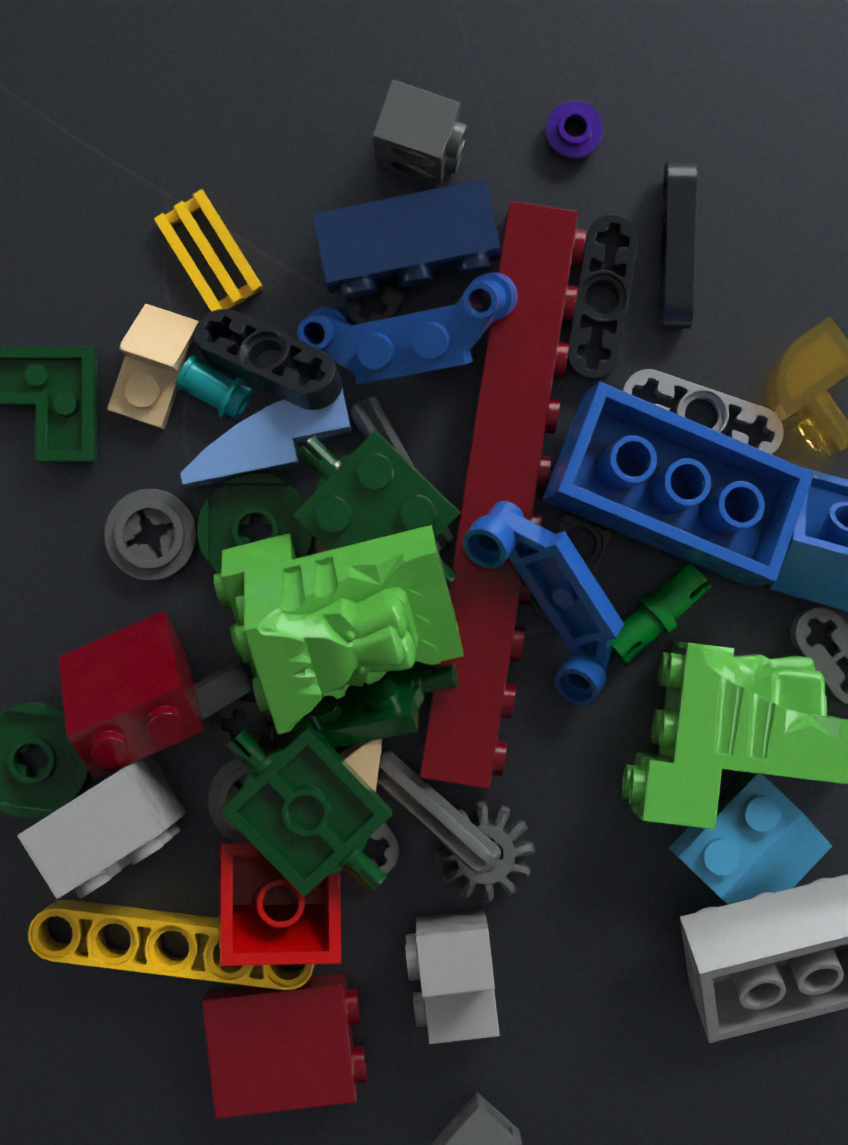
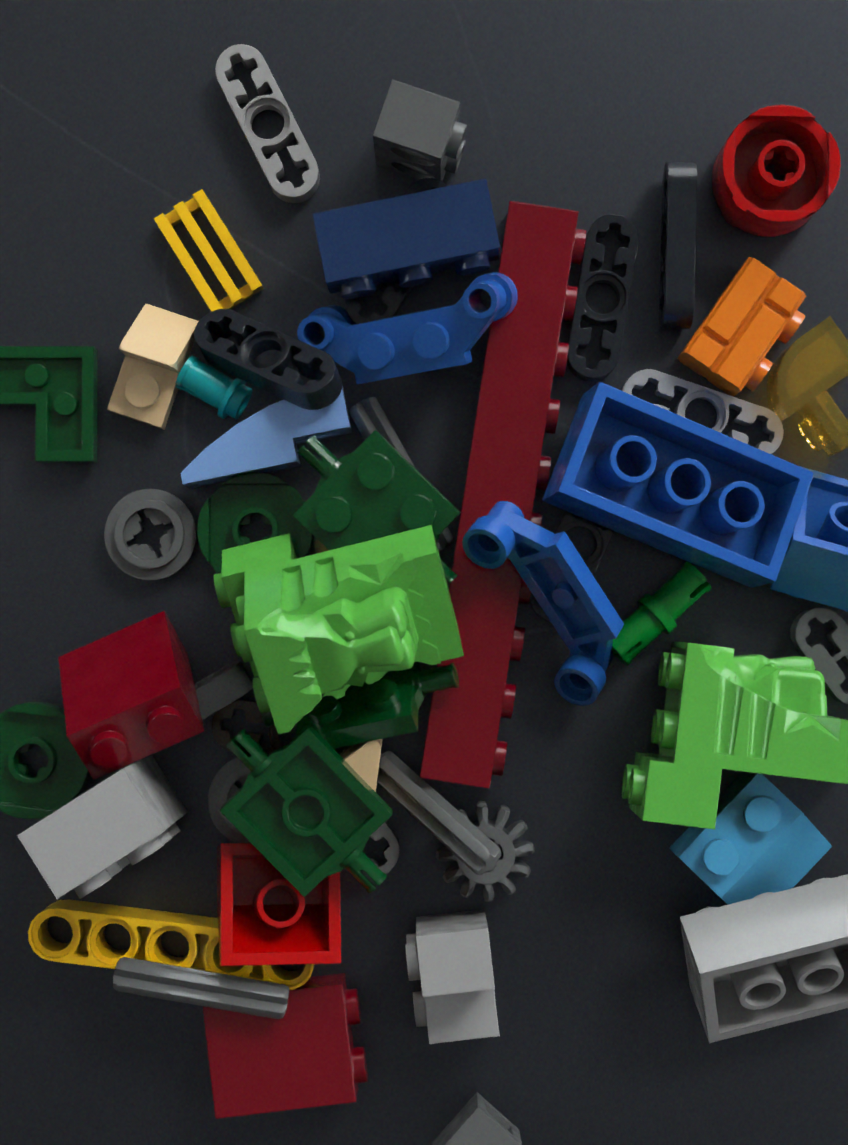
(201, 988): none -> dark grey axle
(263, 81): none -> light grey beam
(569, 146): dark purple plate -> none
(743, 327): none -> orange brick
(798, 150): none -> red brick

